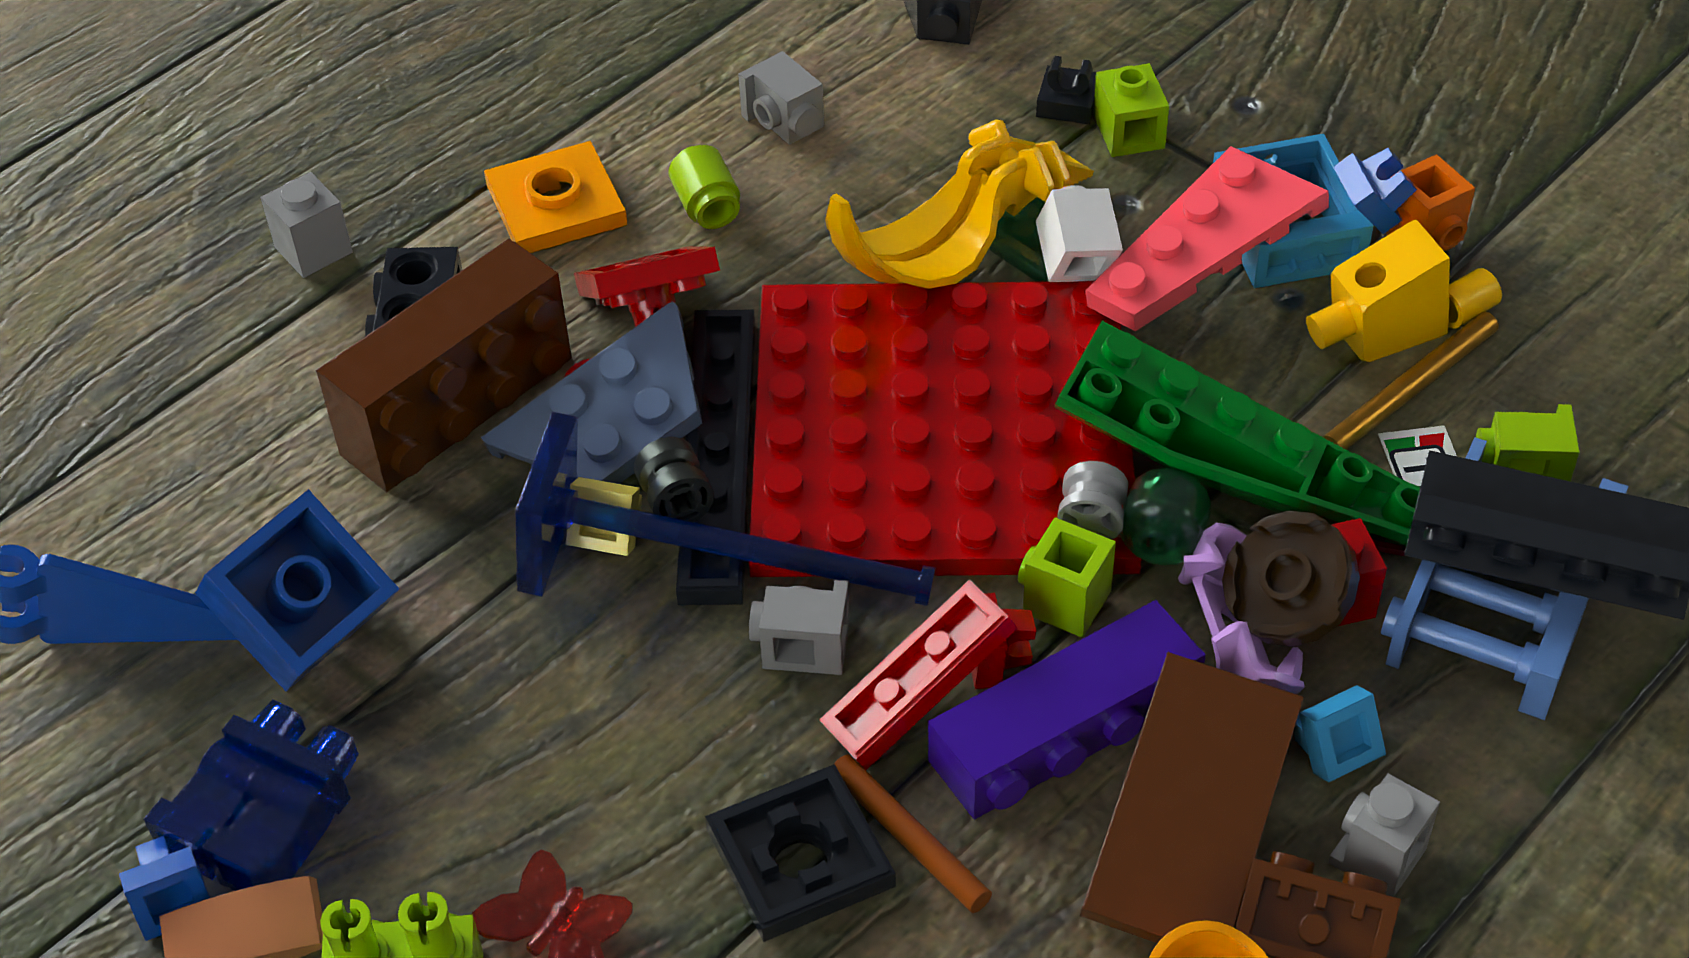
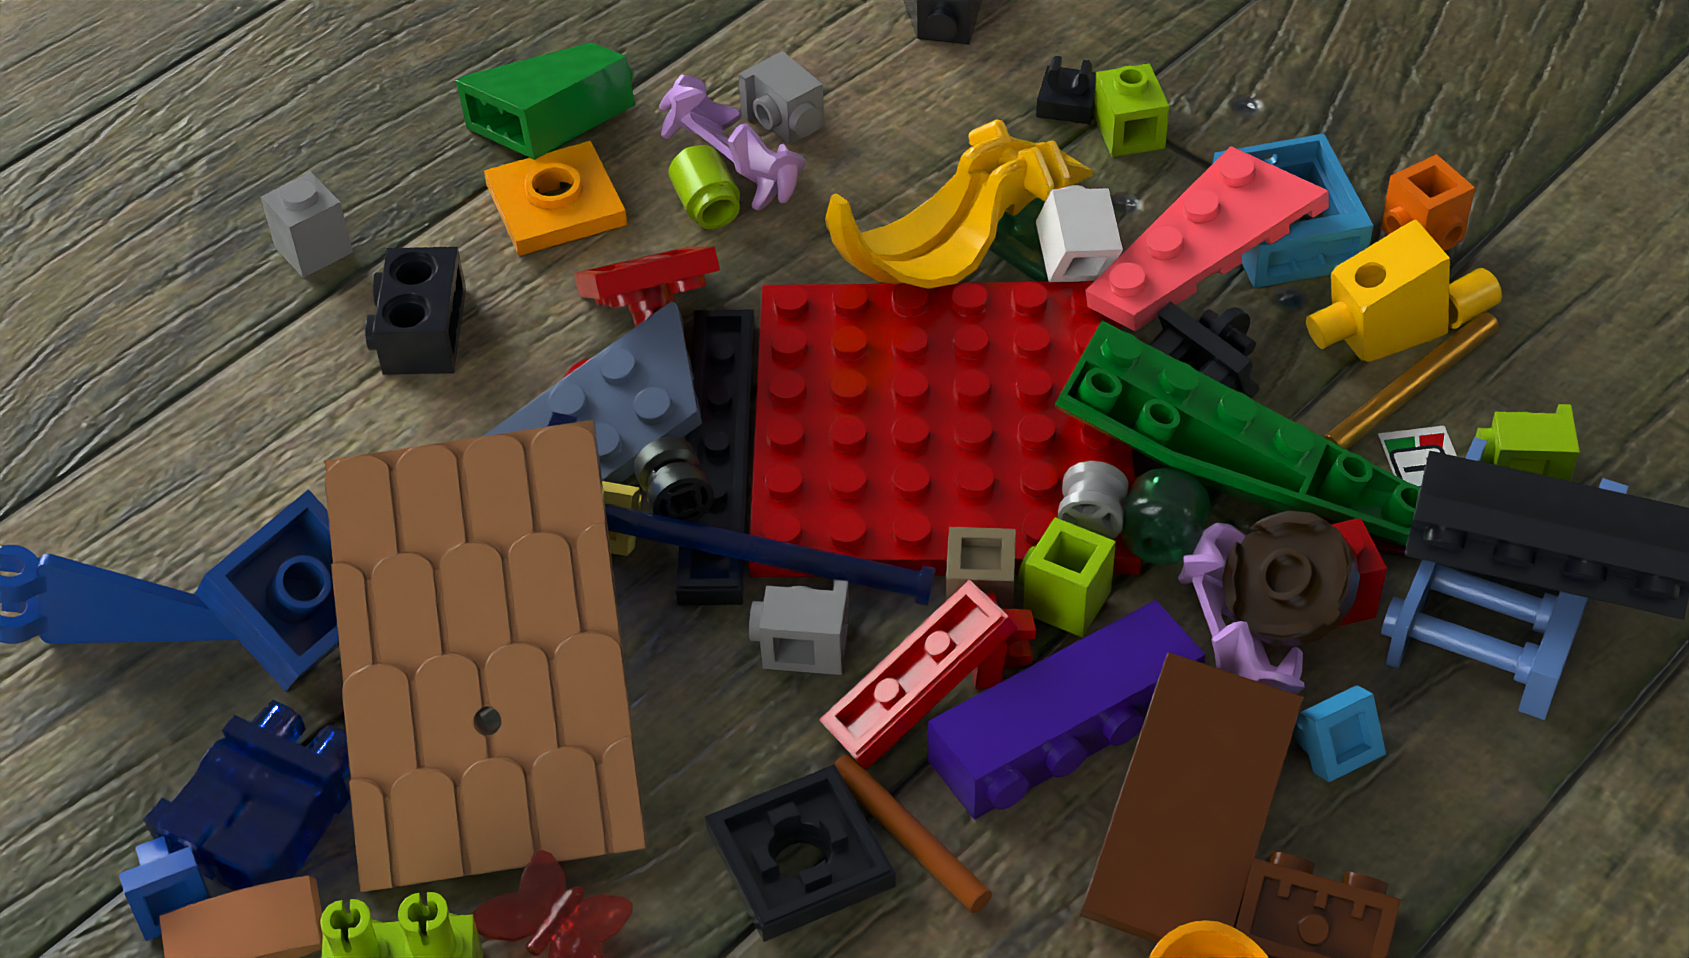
(446, 364): reddish brown brick -> none
(465, 588): none -> medium nougat piece
(547, 97): none -> green slope
(698, 114): none -> lavender piece
(984, 558): none -> dark tan panel
(1213, 344): none -> black hips
(1372, 188): blue tile -> none
(1386, 832): light grey brick -> none

